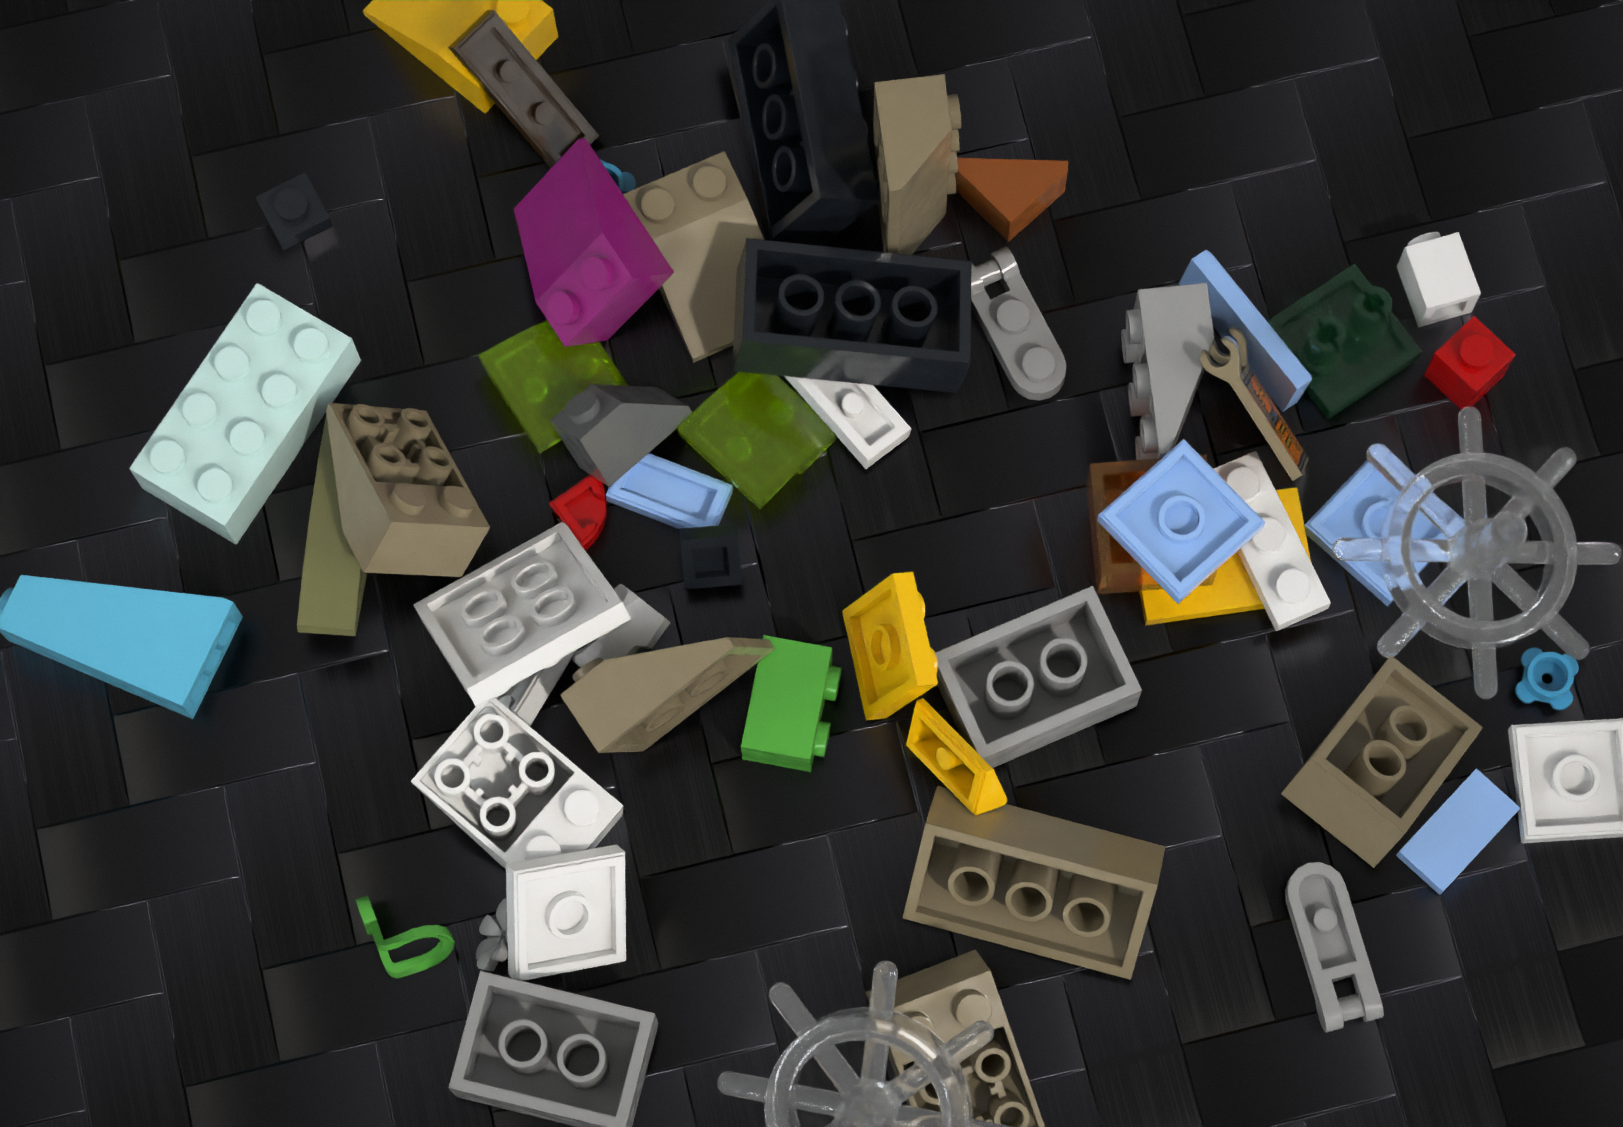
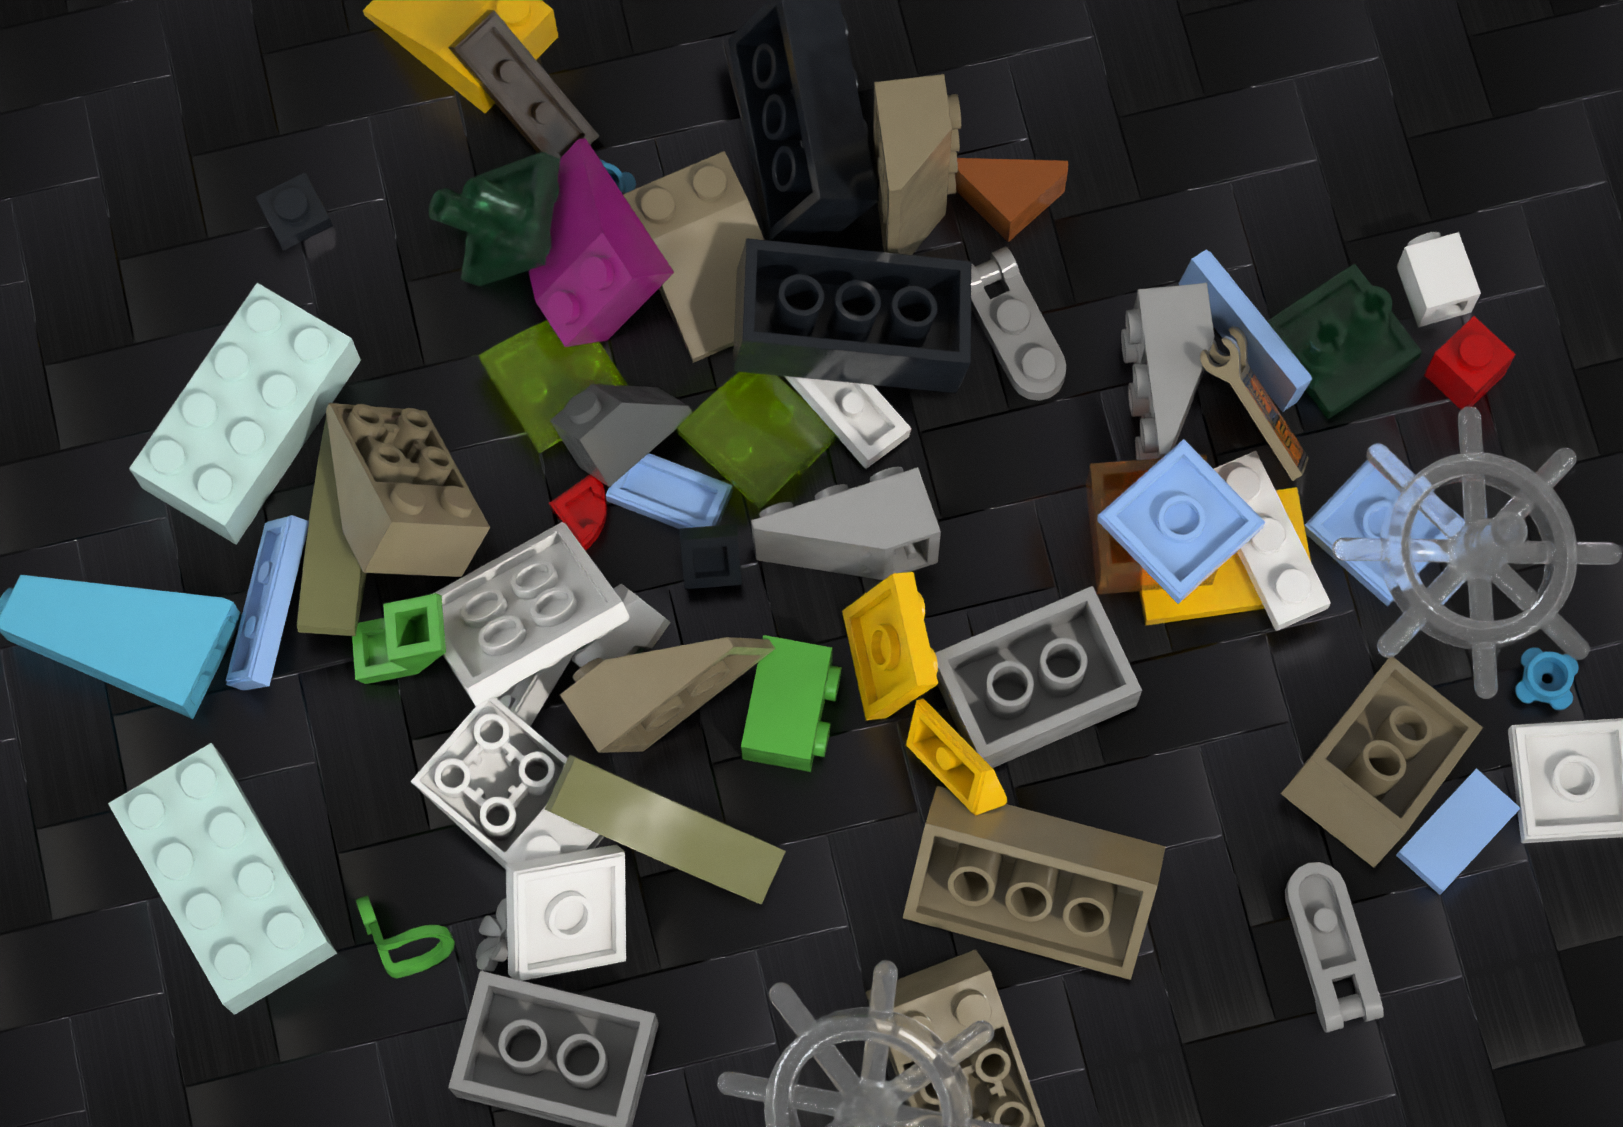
(222, 879): none -> light aqua brick
(267, 603): none -> light blue tile
(401, 642): none -> bright green slope
(504, 217): none -> clear green plate
(664, 829): none -> olive slope
(854, 530): none -> light grey slope

